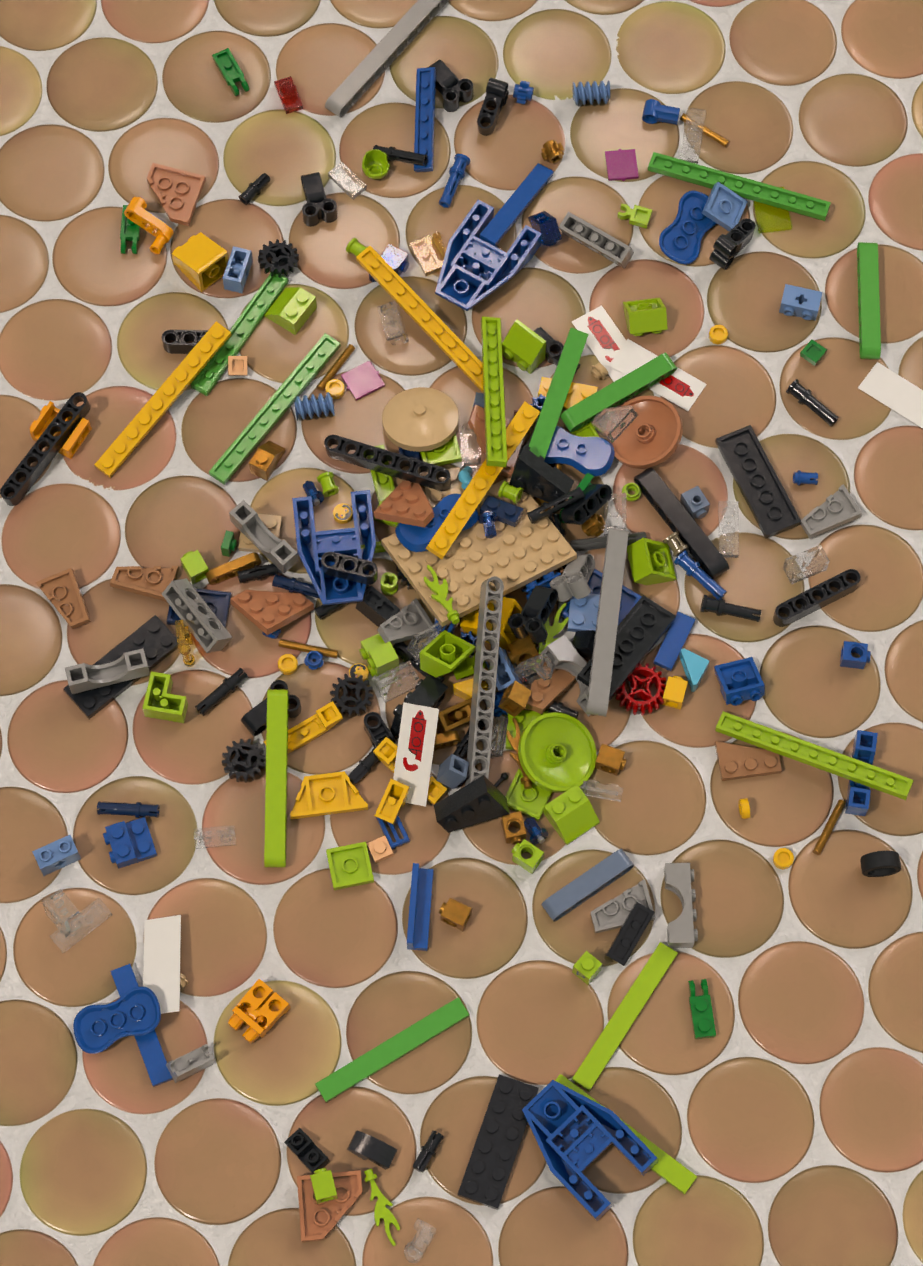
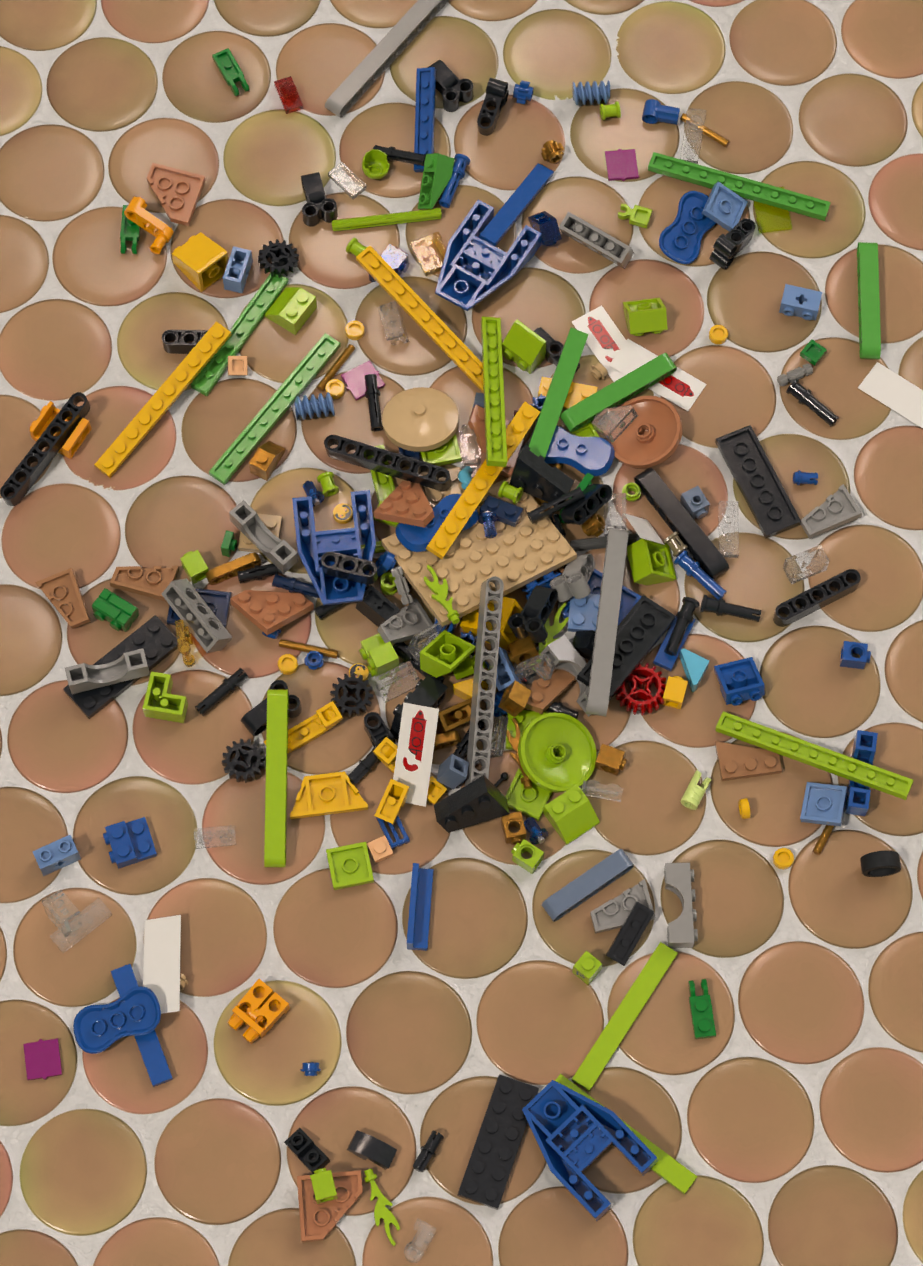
(42, 1059): none -> magenta piece
(114, 610): none -> green brick
(128, 809): dark blue pin -> none
(190, 1063): light grey hinge -> none
(254, 189): black axle -> none
(310, 1068): none -> blue plate
(354, 330): none -> yellow tile
(373, 402): none -> black pin
(385, 563): none -> blue plate
(386, 219): none -> lime axle
(392, 1050): bright green tile -> none
(402, 585): none -> light grey axle
(435, 177): none -> bright green slope
(455, 914): pearl gold brick -> none
(610, 110): none -> lime bush
(643, 528): none -> white sticker
(684, 618): none -> black pin
(694, 792): none -> yellowish green hinge
(795, 374): none -> light grey axle
(824, 804): none -> medium blue plate

